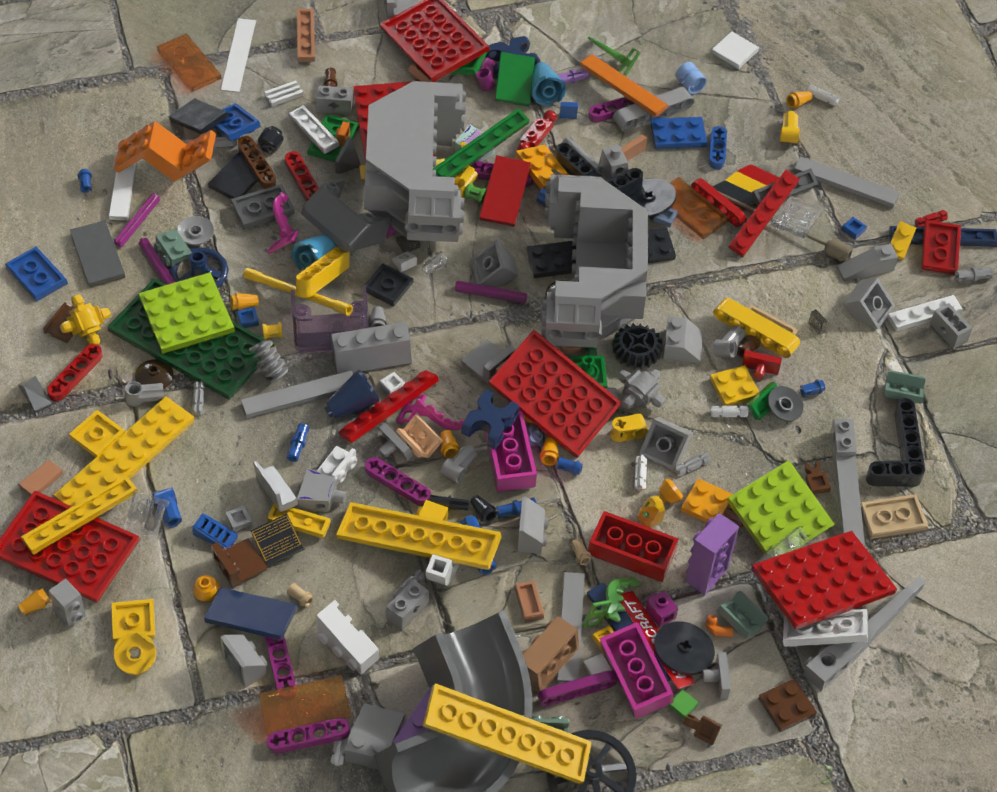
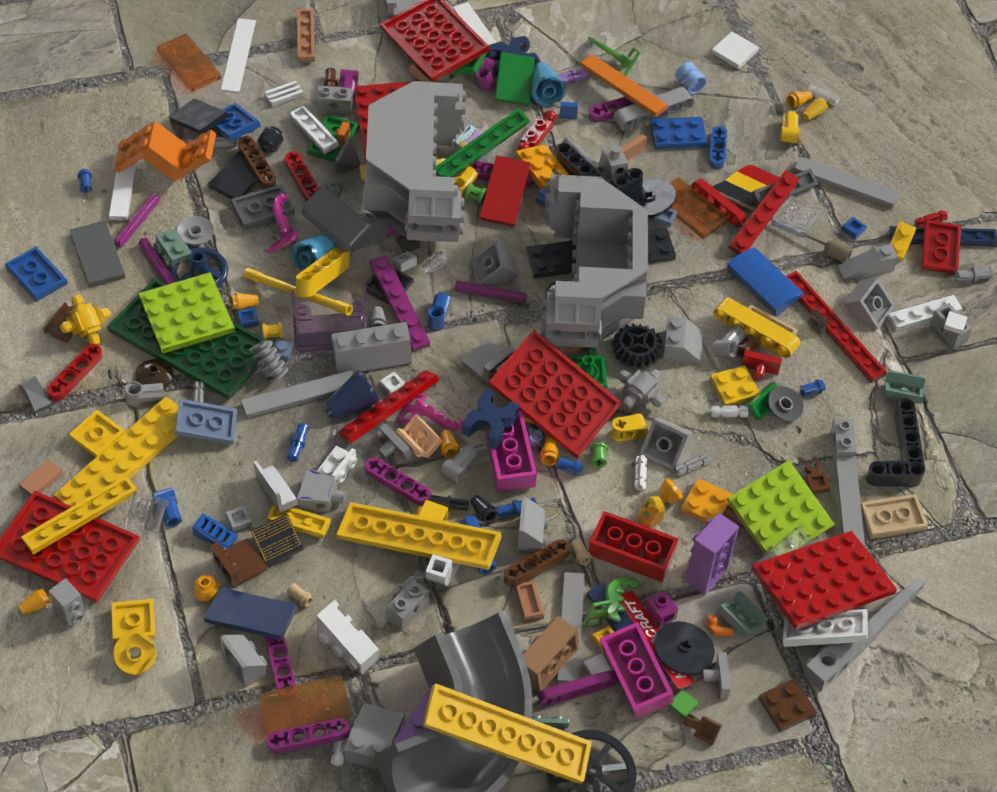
(206, 421): none -> sand blue plate
(284, 348): none -> sand blue plate
(349, 79): none -> magenta piece
(399, 301): none -> magenta plate
(438, 311): none -> blue piece
(470, 17): none -> white tile
(539, 565): none -> reddish brown beam
(598, 454): none -> bright green bush
(764, 280): none -> blue slope
(816, 108): none -> yellow cone
(839, 331): none -> red tile
(955, 322): none -> white tile

